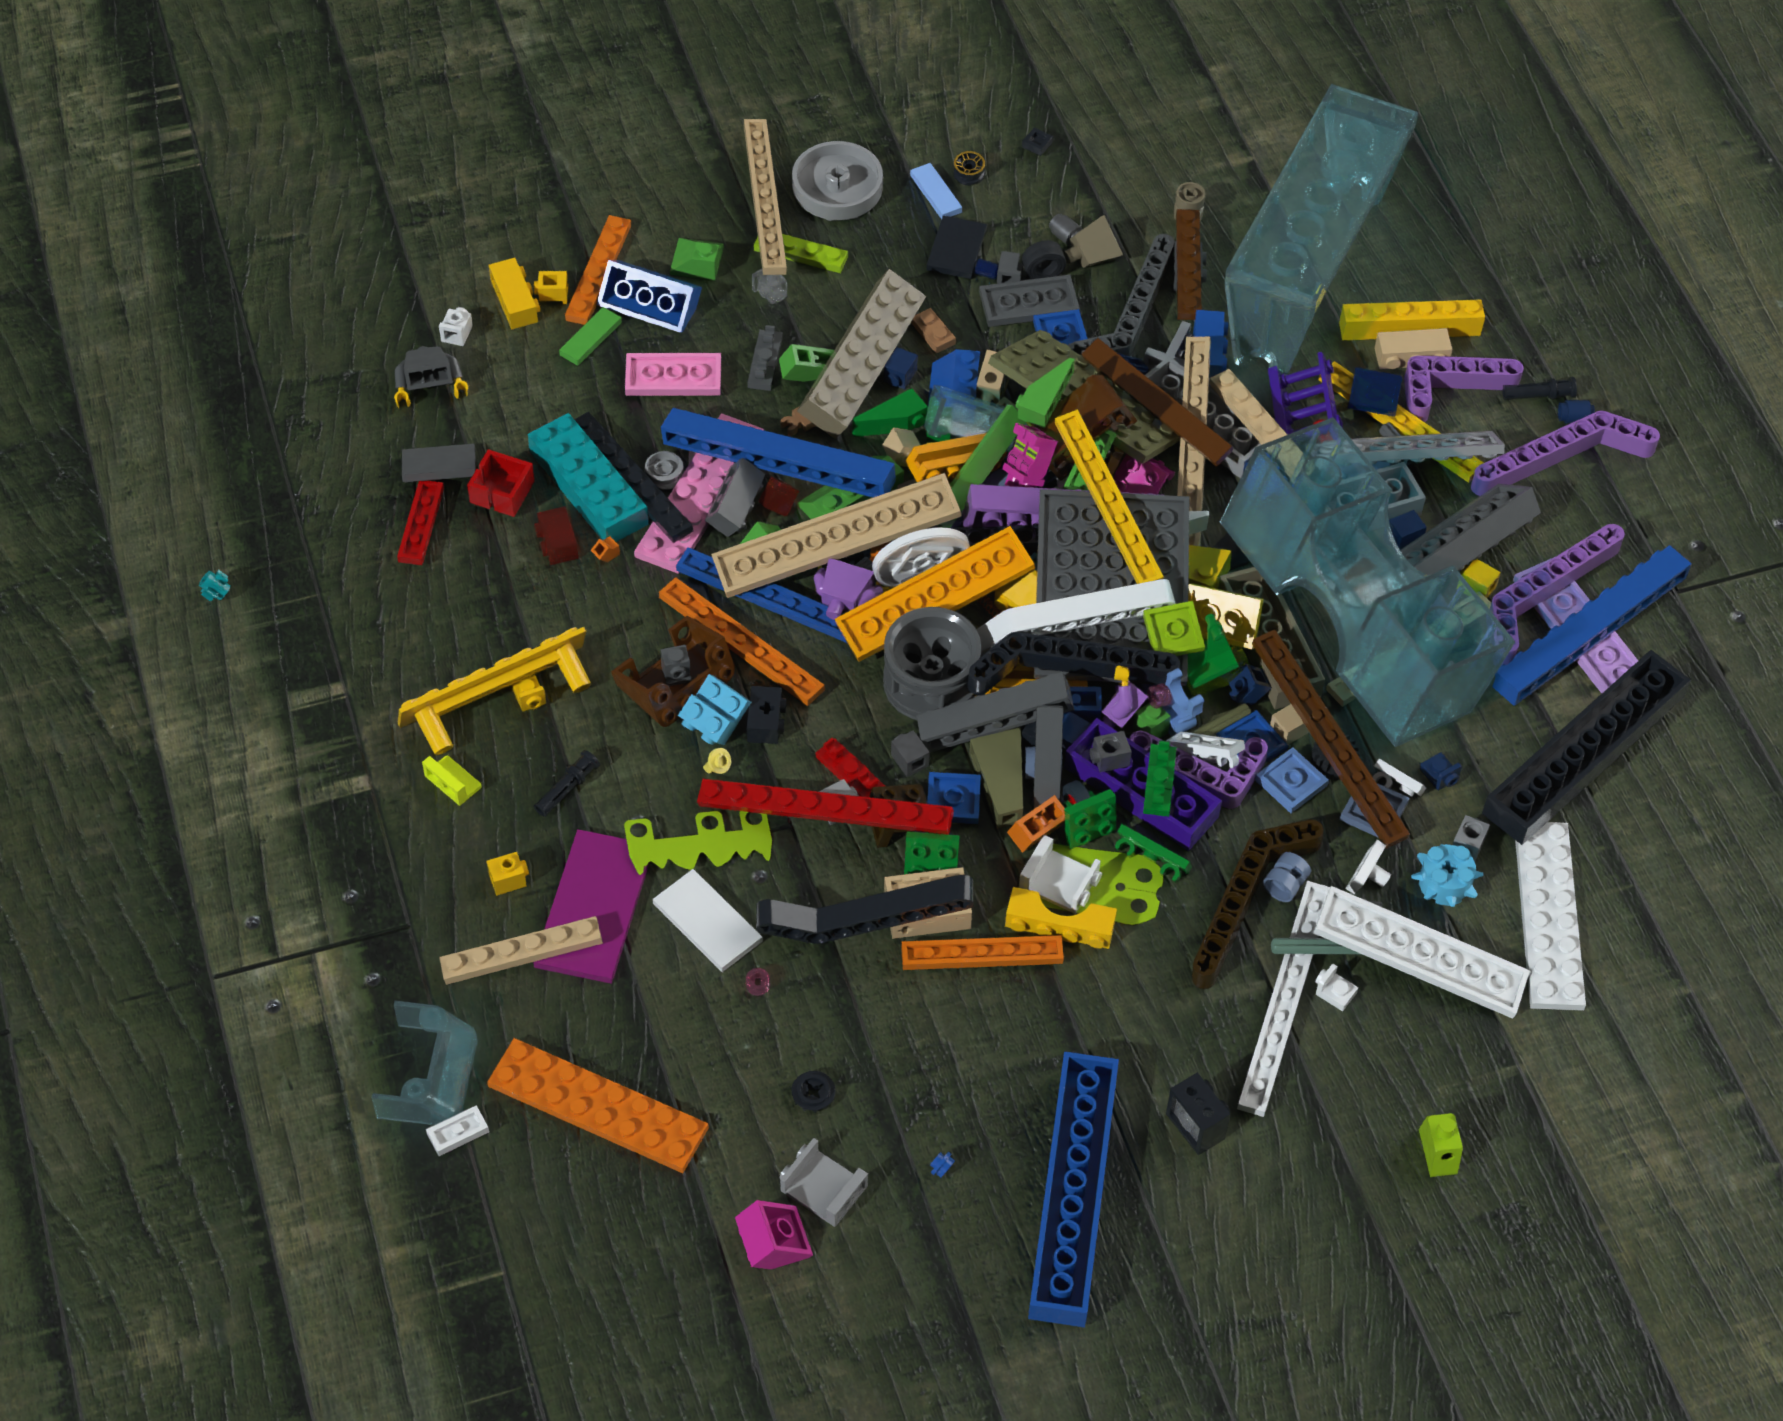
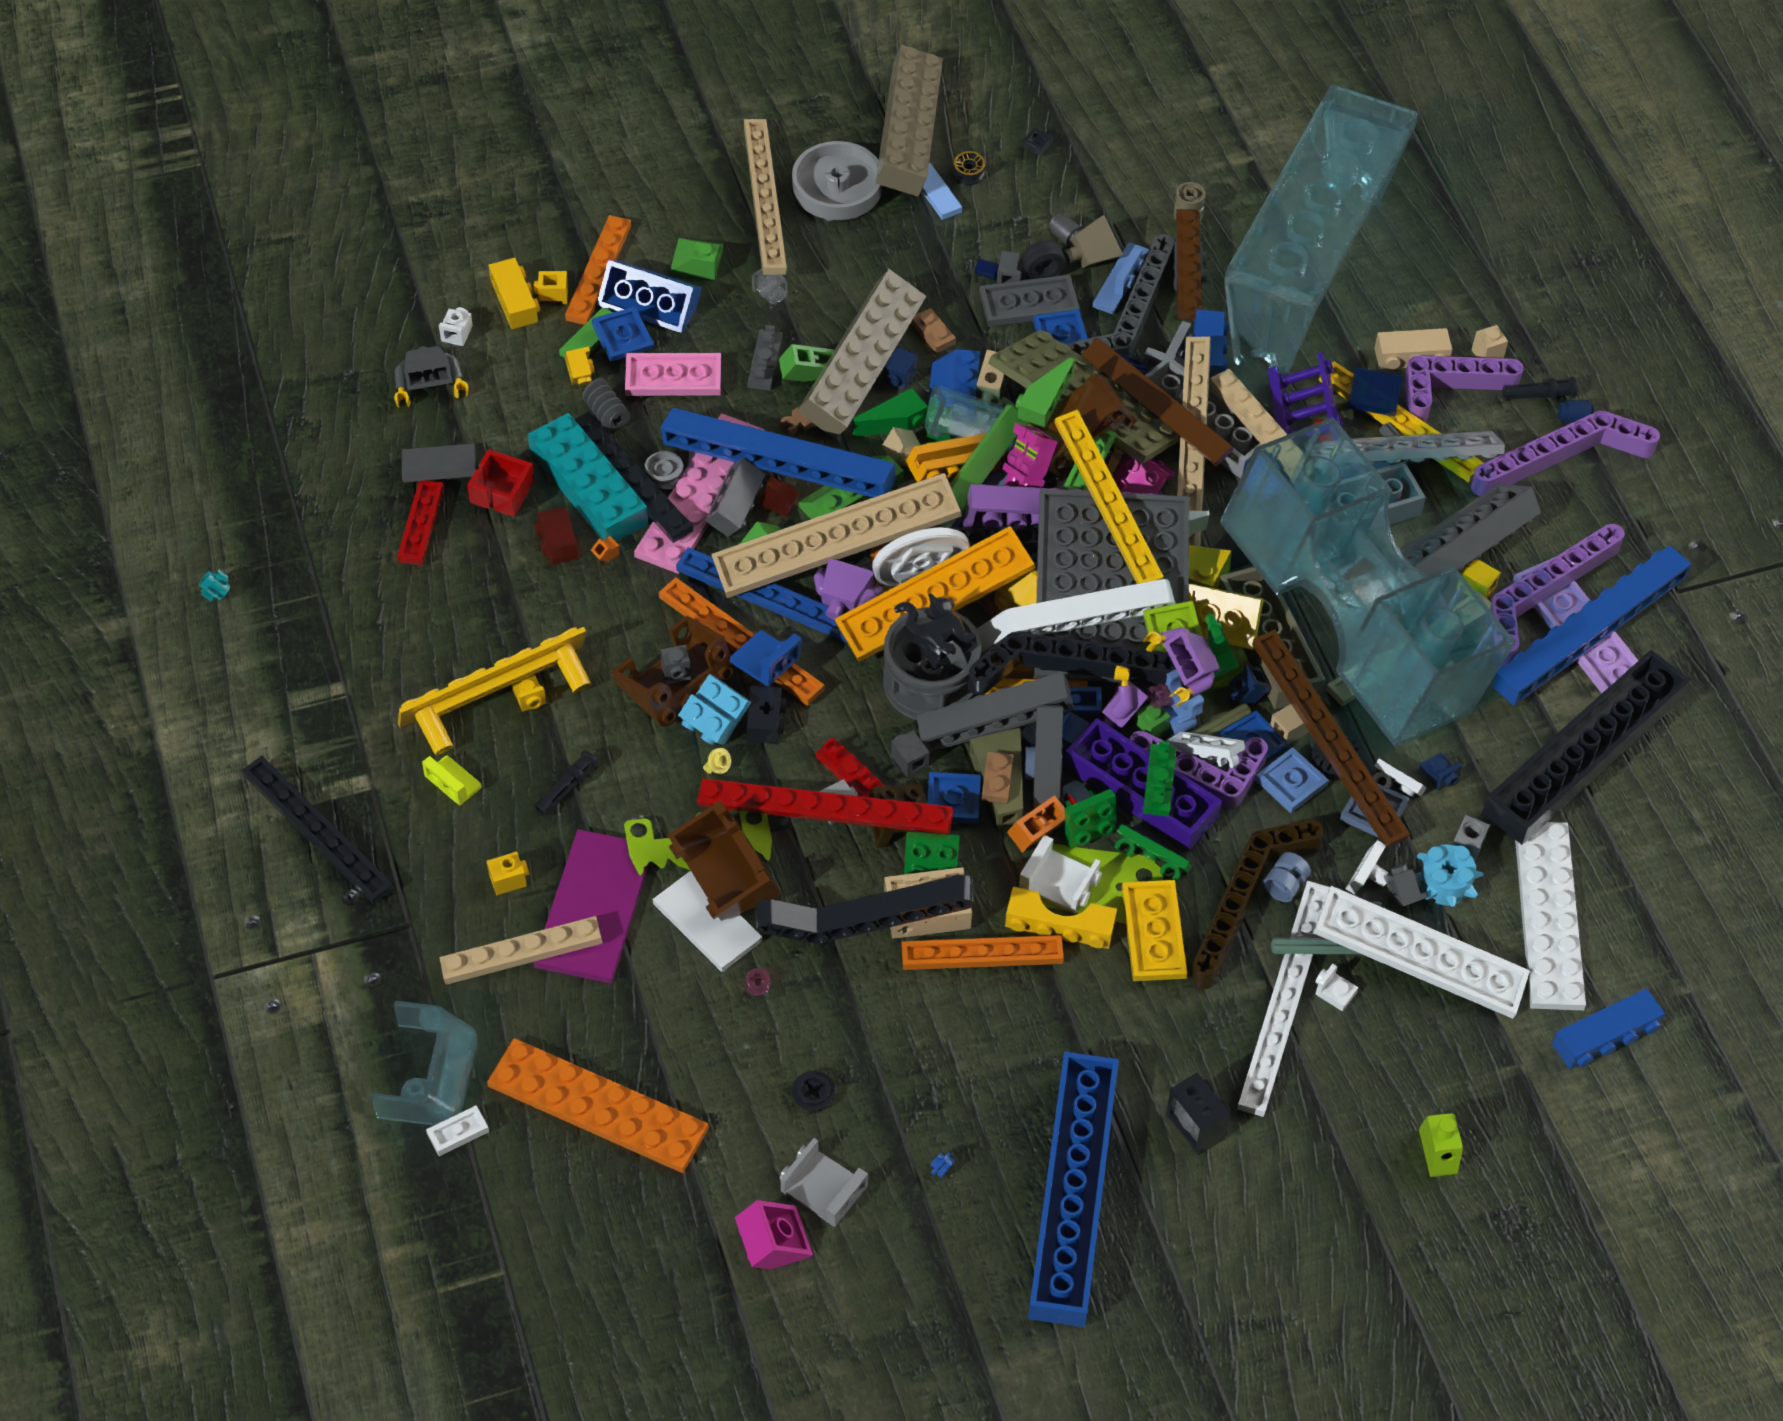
(317, 830): none -> black plate
(579, 366): none -> yellow brick
(605, 405): none -> dark grey piece
(622, 333): none -> blue plate
(723, 862): none -> reddish brown windscreen
(767, 657): none -> blue bracket
(812, 253): lime plate -> none
(909, 120): none -> dark tan brick
(937, 634): none -> black animal
(956, 247): black tile -> none
(997, 777): none -> medium nougat plate
(1114, 743): flat silver brick -> none
(1121, 278): none -> medium blue bracket
(1154, 930): none -> yellow plate
(1190, 657): none -> medium lavender torso
(1368, 319): yellow brick -> none
(1403, 886): none -> dark grey brick
(1407, 528): dark blue brick -> none
(1489, 343): none -> tan brick
(1608, 1029): none -> blue brick

